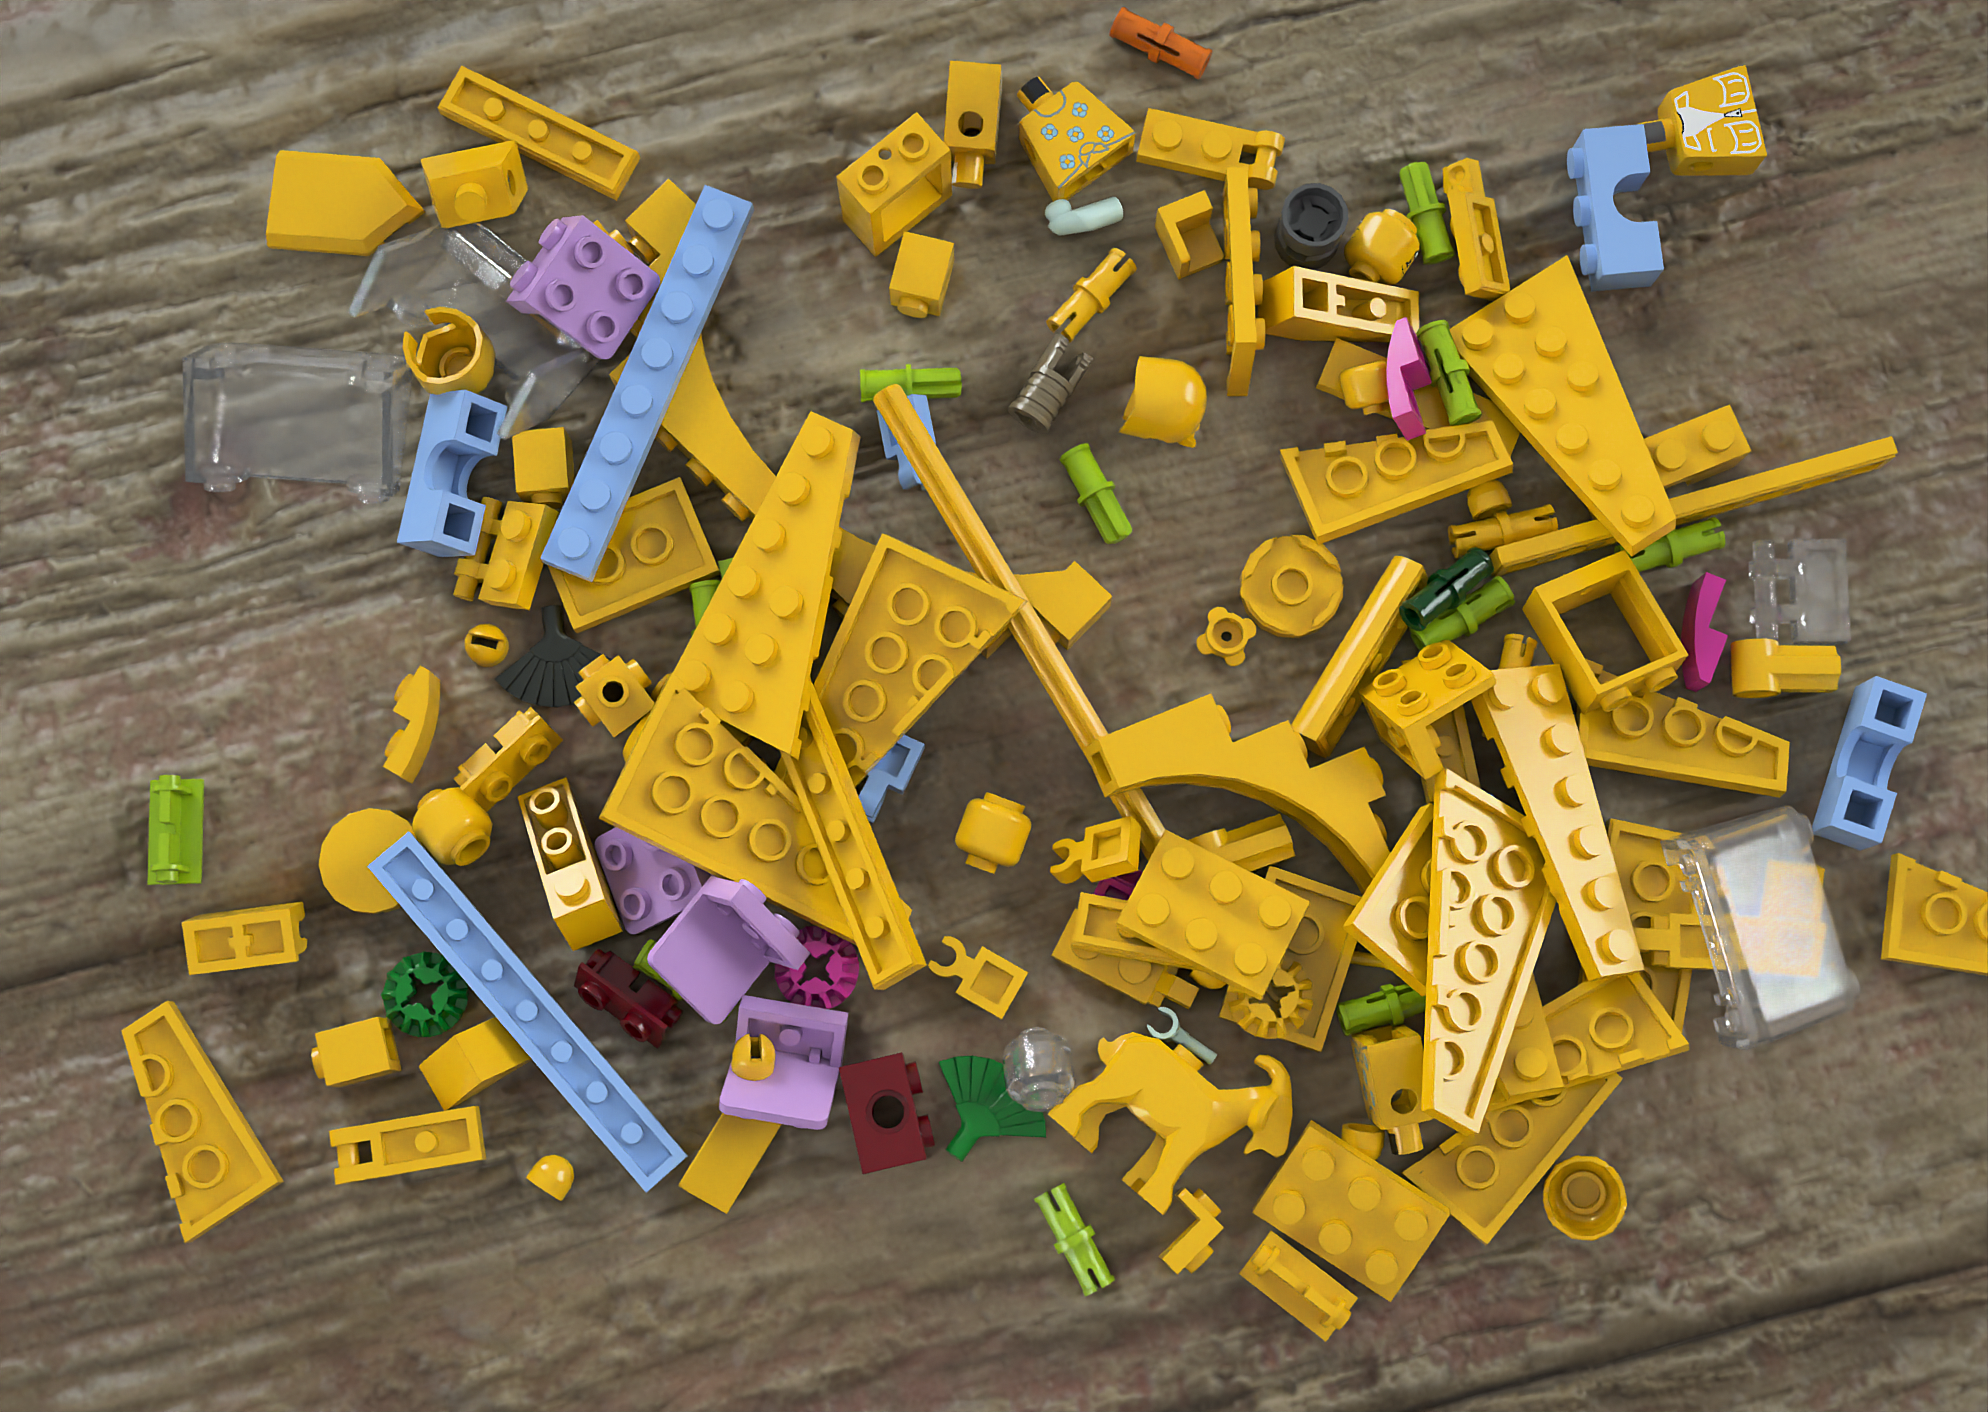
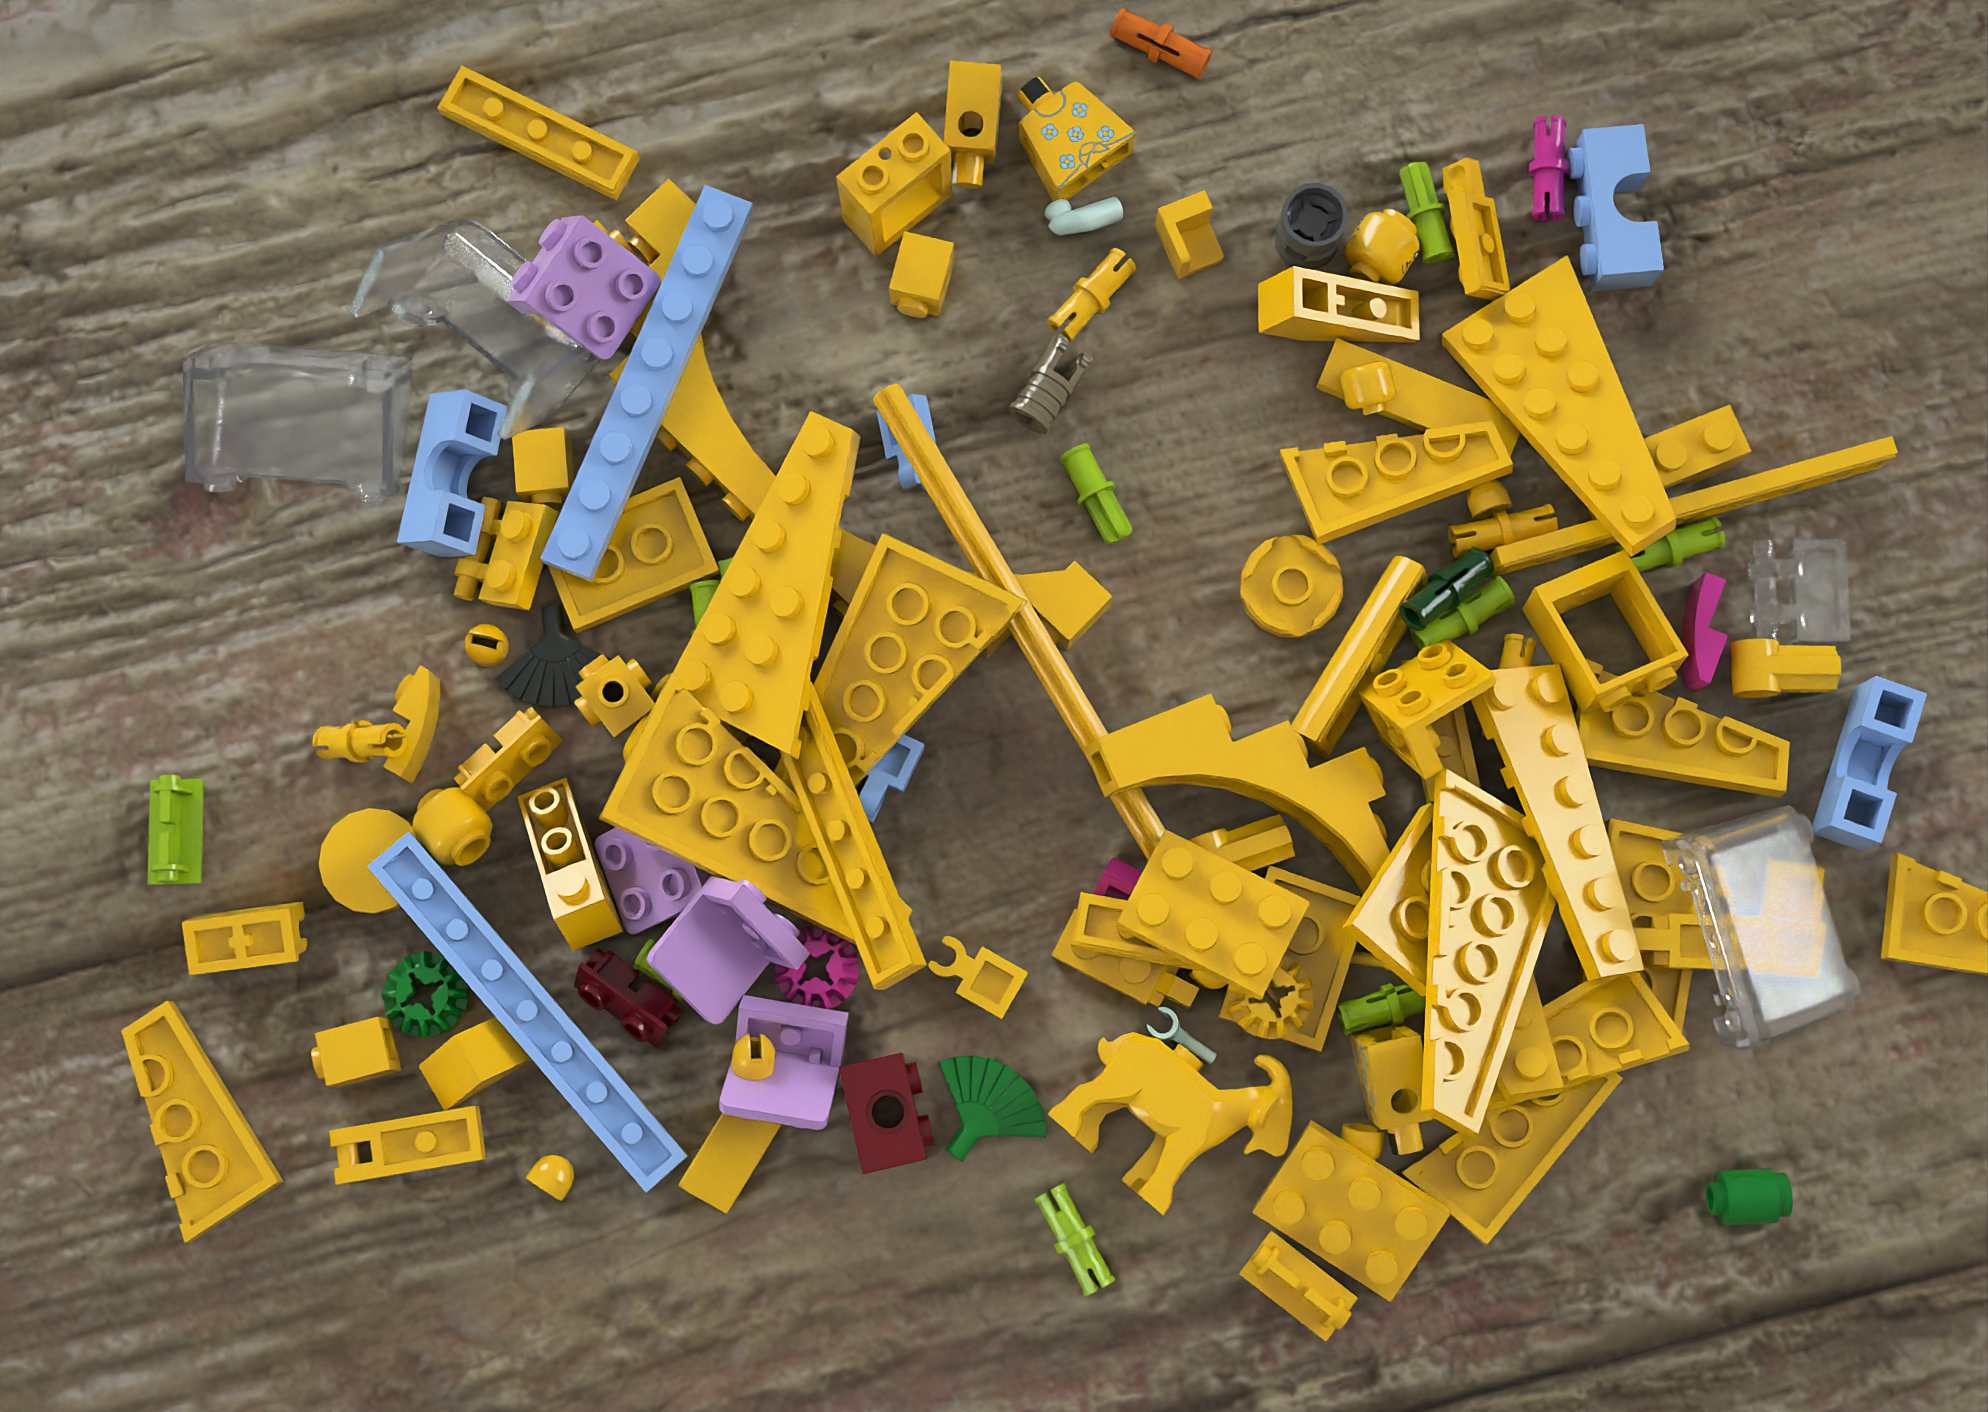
(335, 203): yellow tile -> none
(360, 741): none -> yellow pin
(451, 356): yellow helmet -> none
(474, 183): yellow torso -> none
(931, 382): lime axle -> none
(993, 832): yellow head -> none
(1038, 1069): clear head -> none
(1106, 852): yellow plate -> none
(1165, 402): yellow helmet -> none
(1192, 1246): yellow bracket -> none
(1208, 148): yellow plate -> none
(1239, 629): yellow plate -> none
(1242, 287): yellow wing -> none
(1406, 373): slope -> none
(1449, 373): lime pin -> none
(1549, 168): none -> dark pink pin
(1584, 1197): yellow hair -> none
(1709, 127): yellow torso -> none
(1749, 1196): none -> green brick

